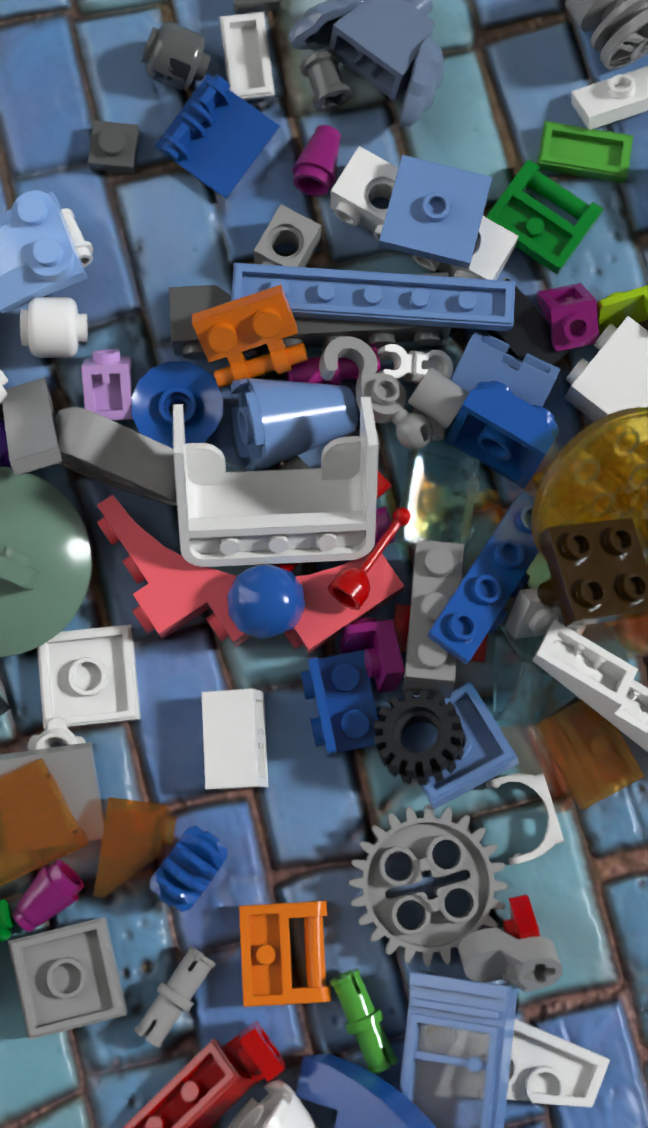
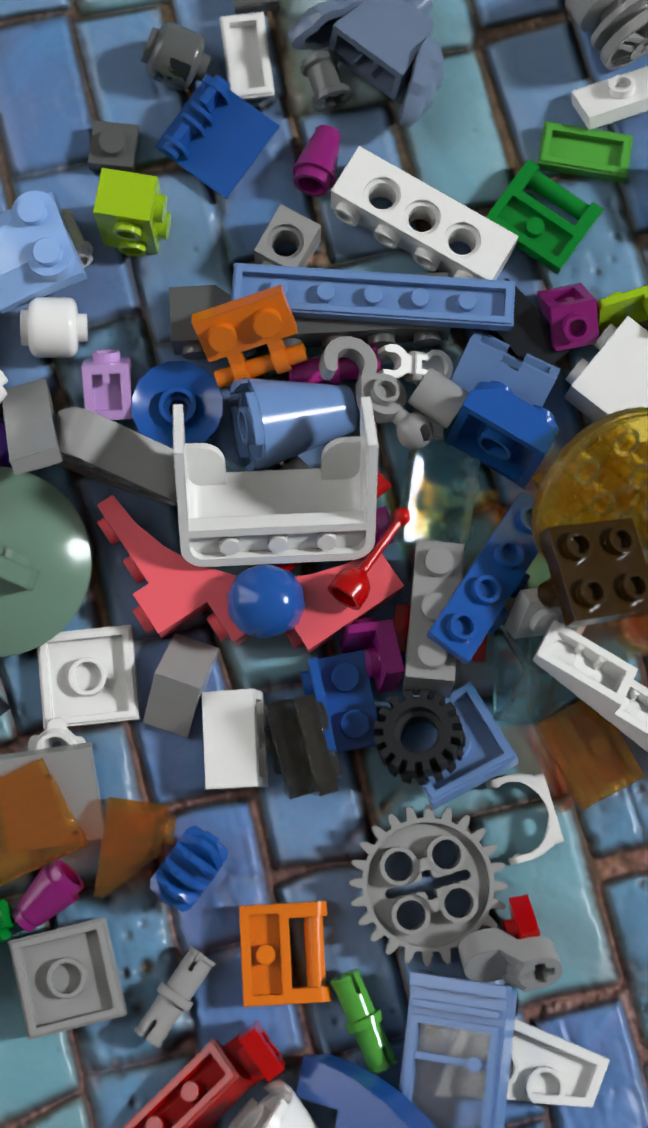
(131, 212): none -> lime brick
(179, 684): none -> light grey slope
(300, 747): none -> clear smoke slope
(435, 211): medium blue plate -> none

